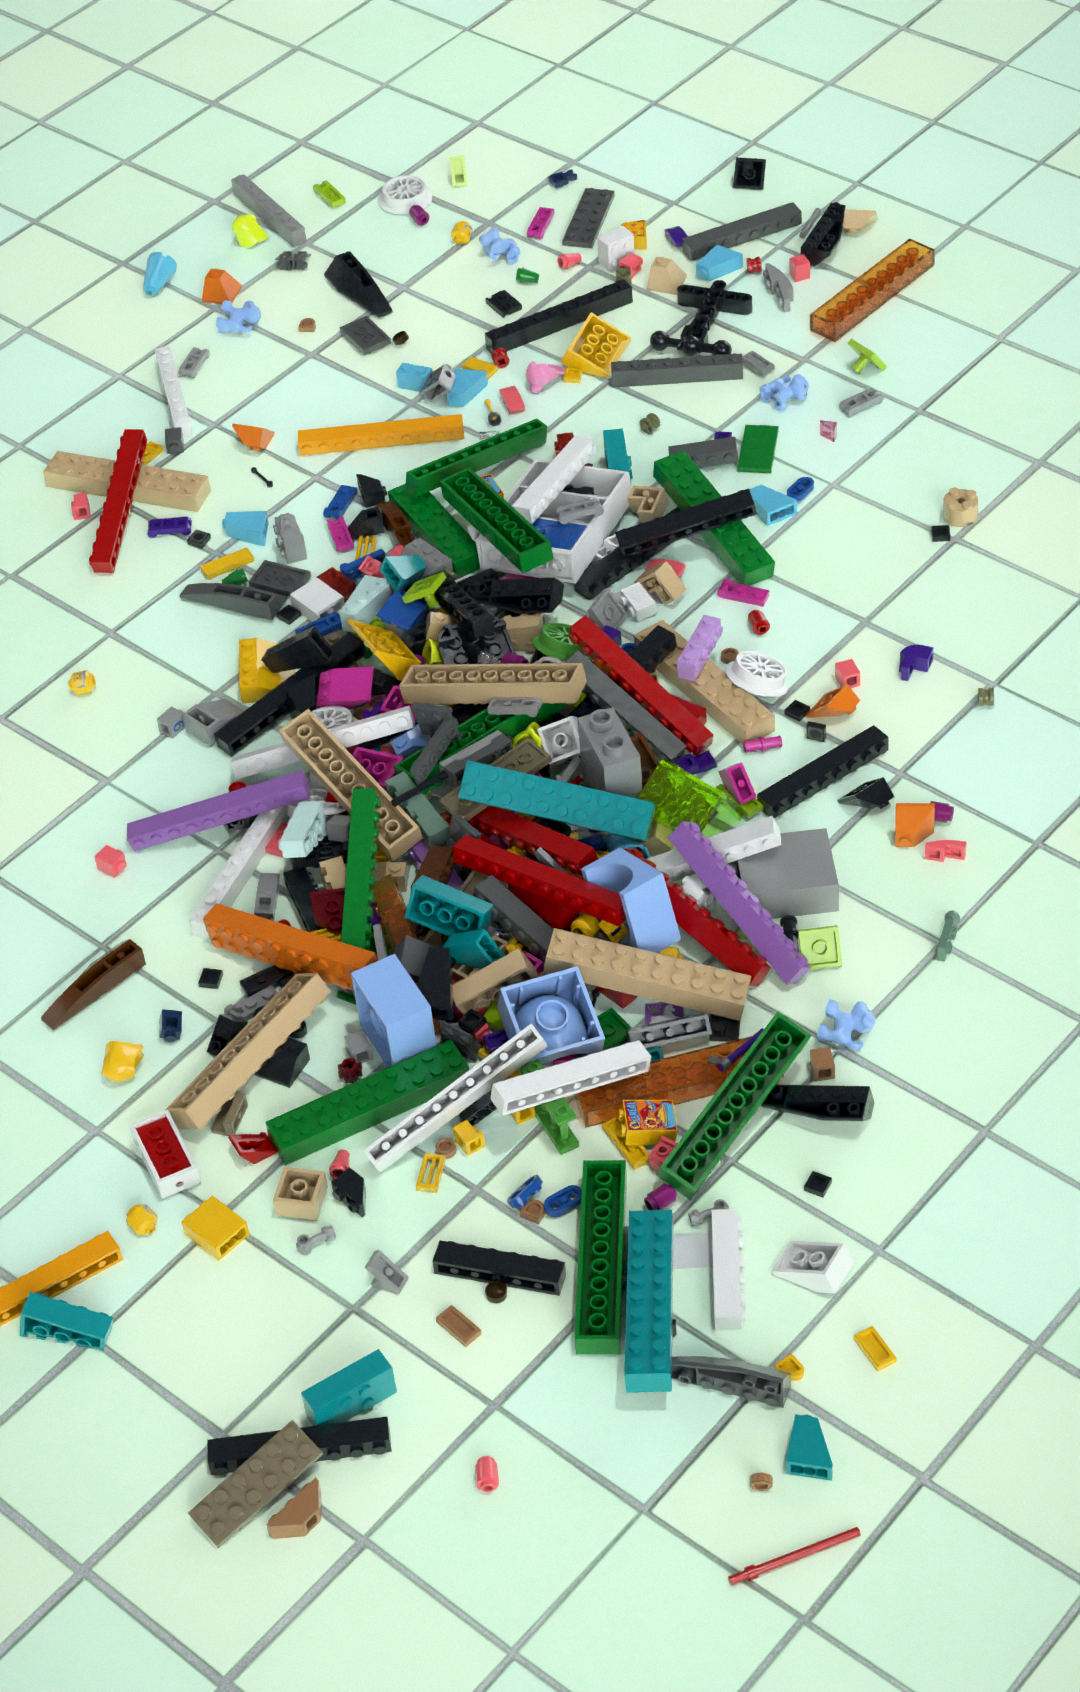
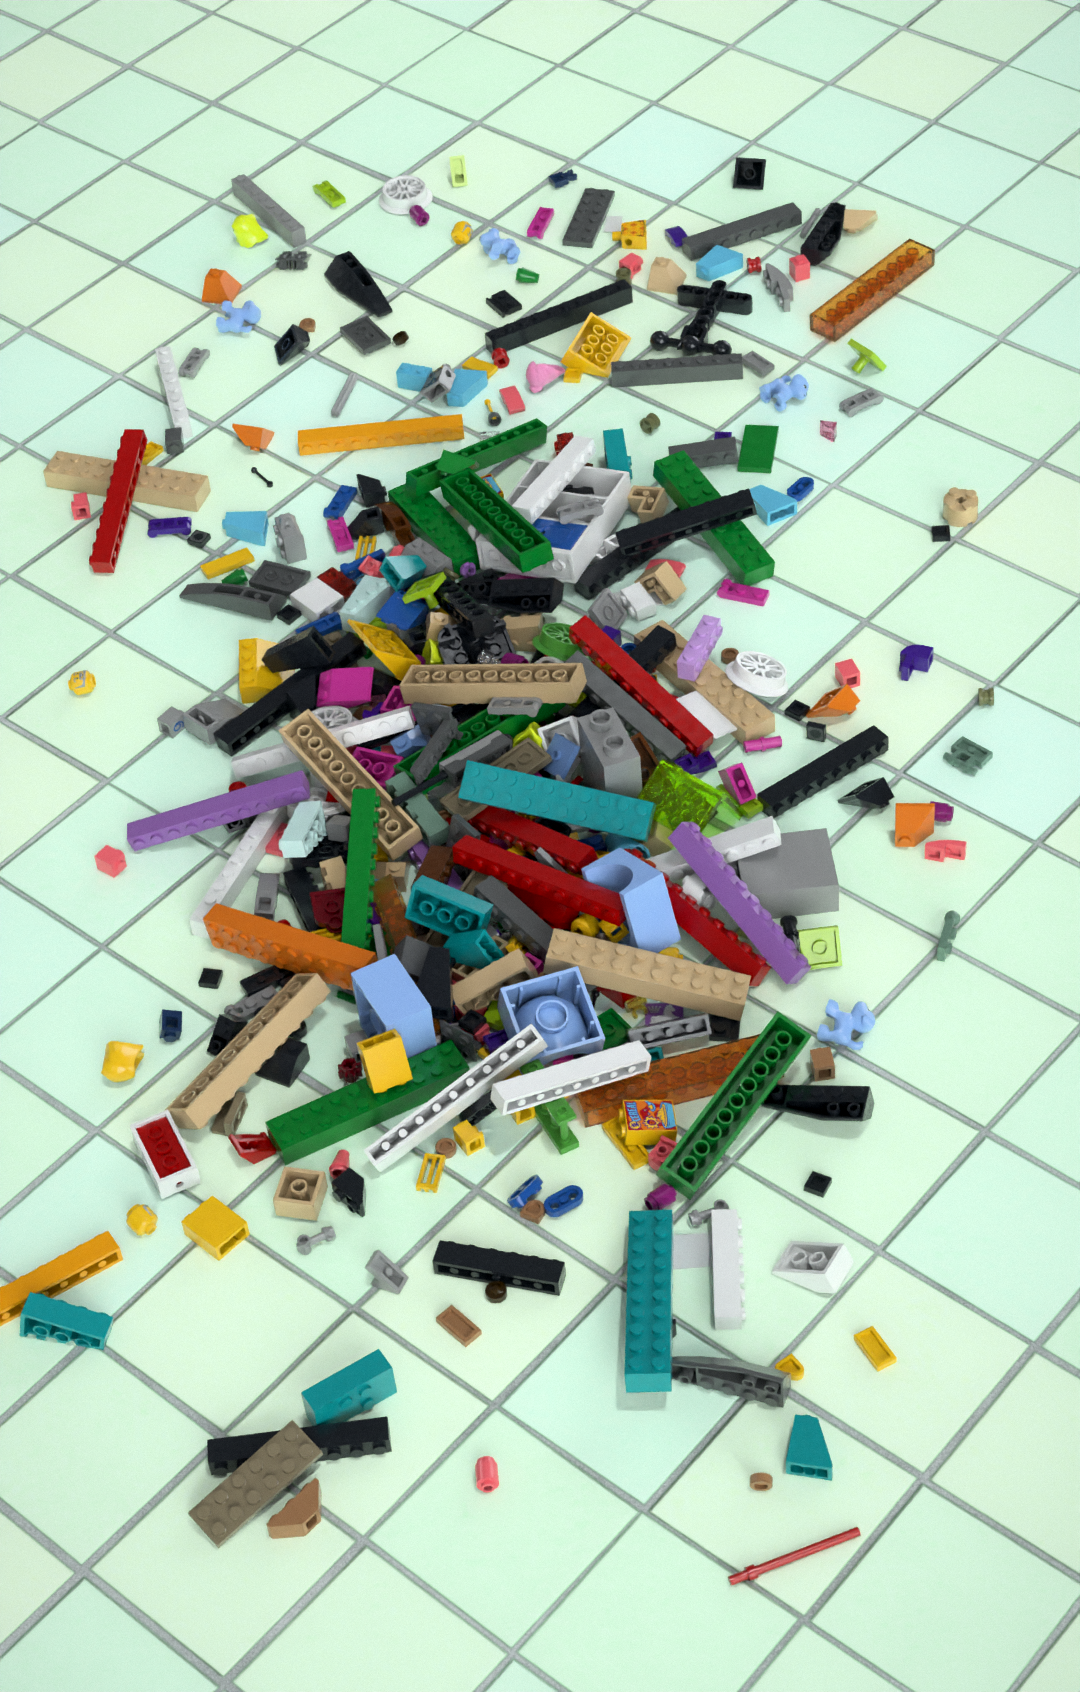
(95, 981): reddish brown wedge -> none
(158, 272): medium azure cone -> none
(291, 344): none -> black slope
(344, 394): none -> light grey axle
(384, 1061): none -> yellow brick
(452, 463): none -> green slope
(464, 569): none -> medium lavender plate
(563, 755): none -> medium blue plate
(568, 260): coral cone -> none
(601, 1257): green brick -> none
(613, 223): none -> white sticker
(614, 247): white brick -> none
(635, 1004): none -> clear yellow tile
(707, 714): none -> white piece
(725, 1063): dark purple piece -> none
(758, 622): red brick -> none
(969, 751): none -> sand green plate

